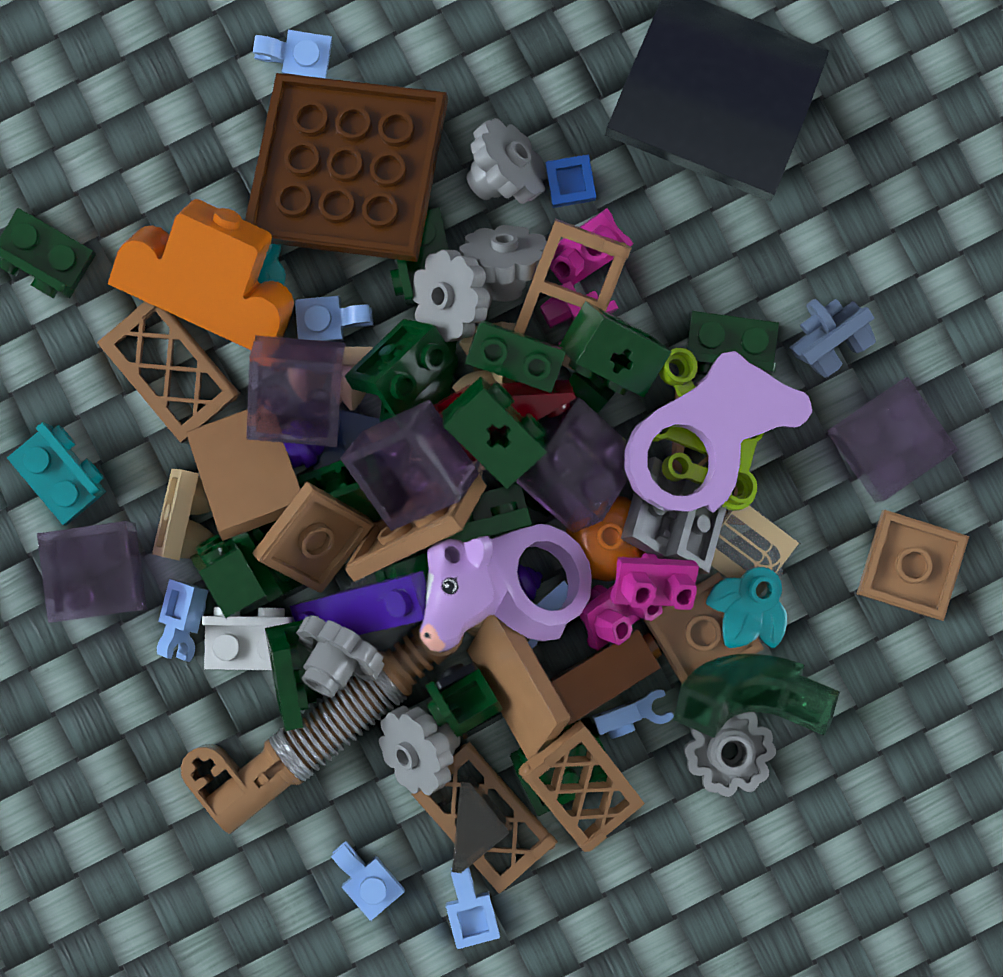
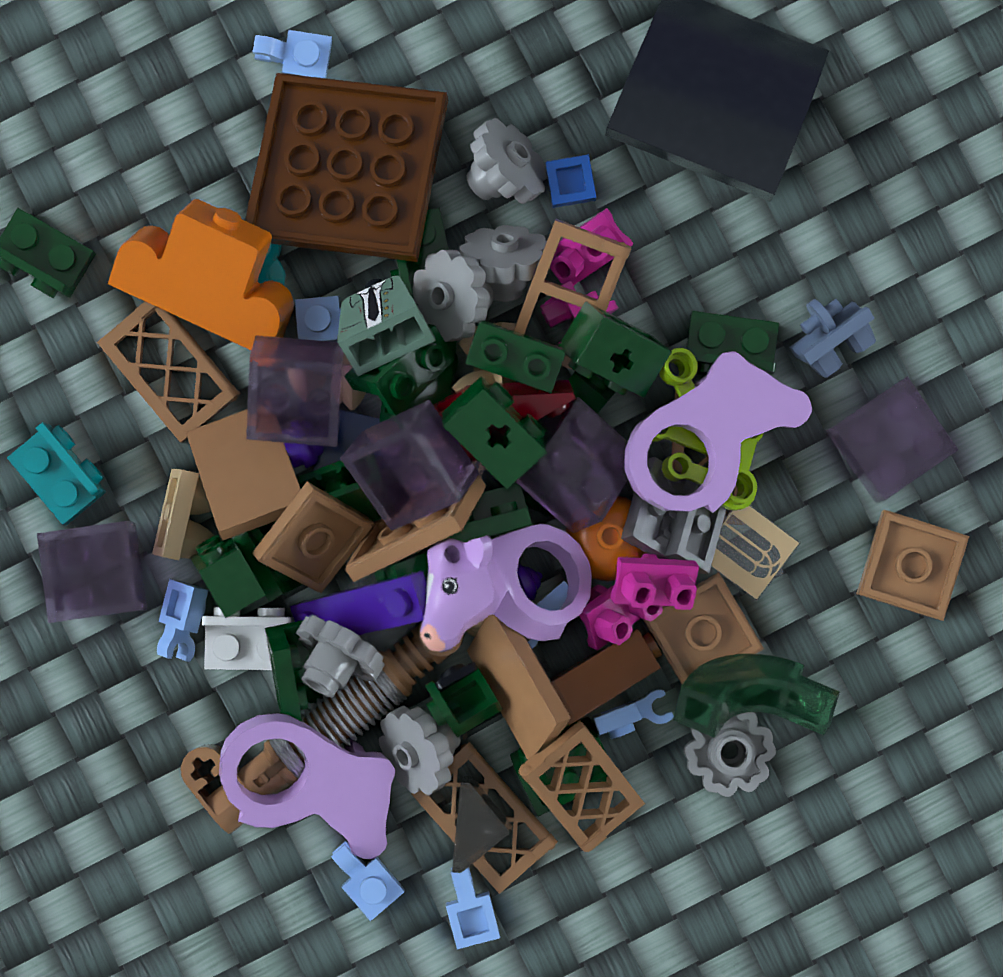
(337, 783): none -> lavender animal
(381, 325): none -> sand green torso
(746, 613): teal plate -> none

